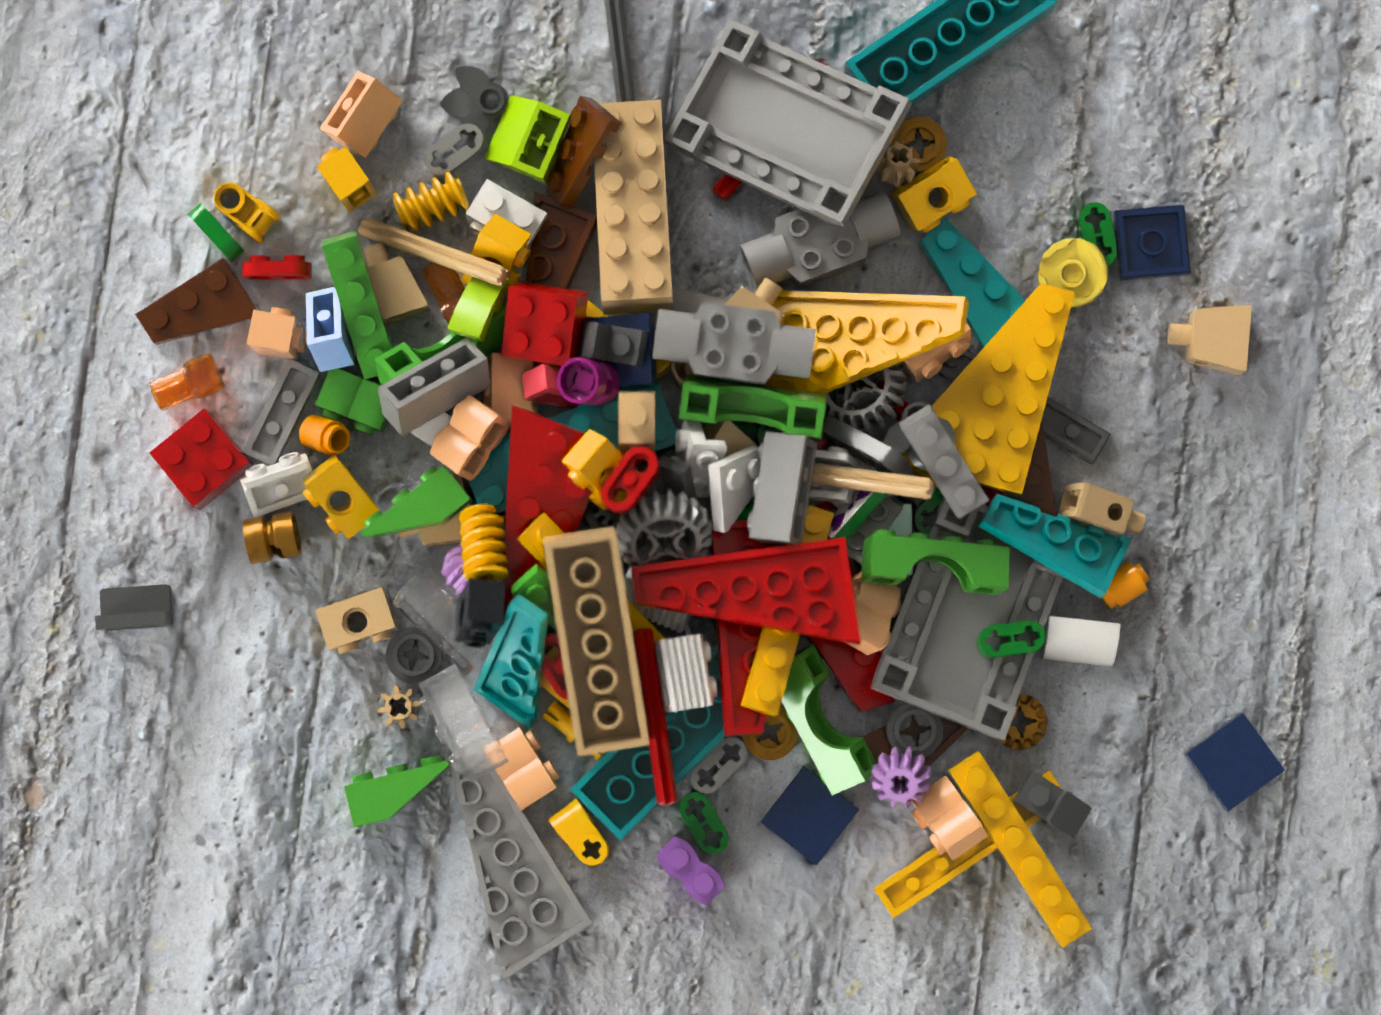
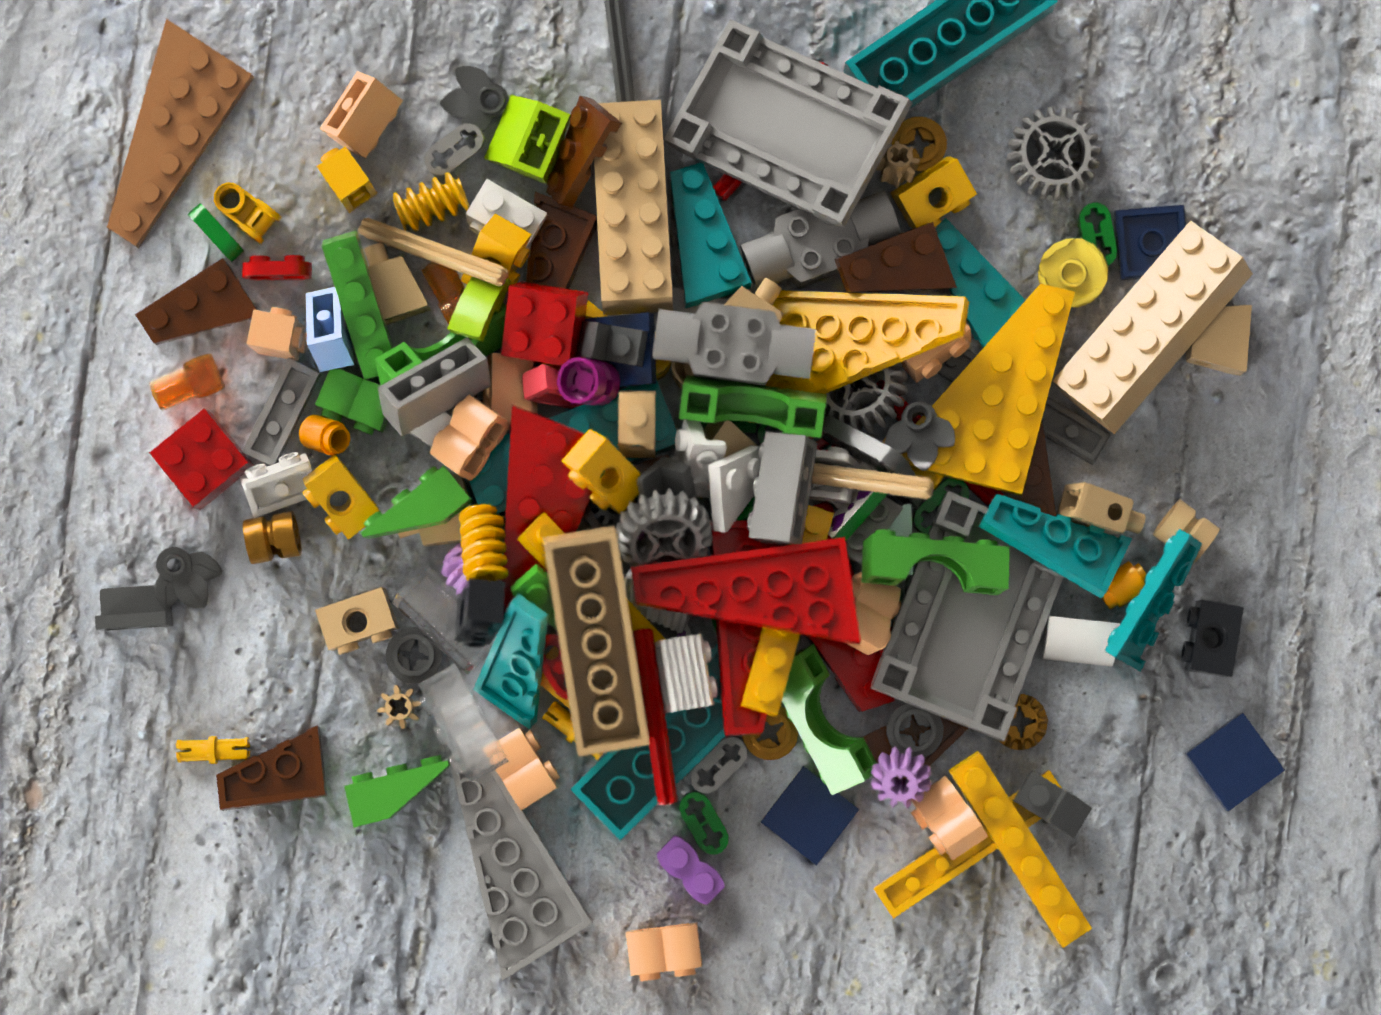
(179, 116): none -> medium nougat wing
(188, 582): none -> dark grey plate
(213, 749): none -> yellow pin
(277, 776): none -> reddish brown wing
(578, 827): yellow piece -> none
(628, 479): red plate -> none
(663, 950): none -> light nougat brick
(706, 246): none -> teal wing
(898, 263): none -> reddish brown wing
(943, 461): light grey arch -> none
(1010, 630): green beam -> none
(1064, 164): none -> light grey gear
(1152, 326): none -> brick
(1153, 601): none -> teal wing
(1183, 517): none -> tan wheel
(1223, 619): none -> black brick

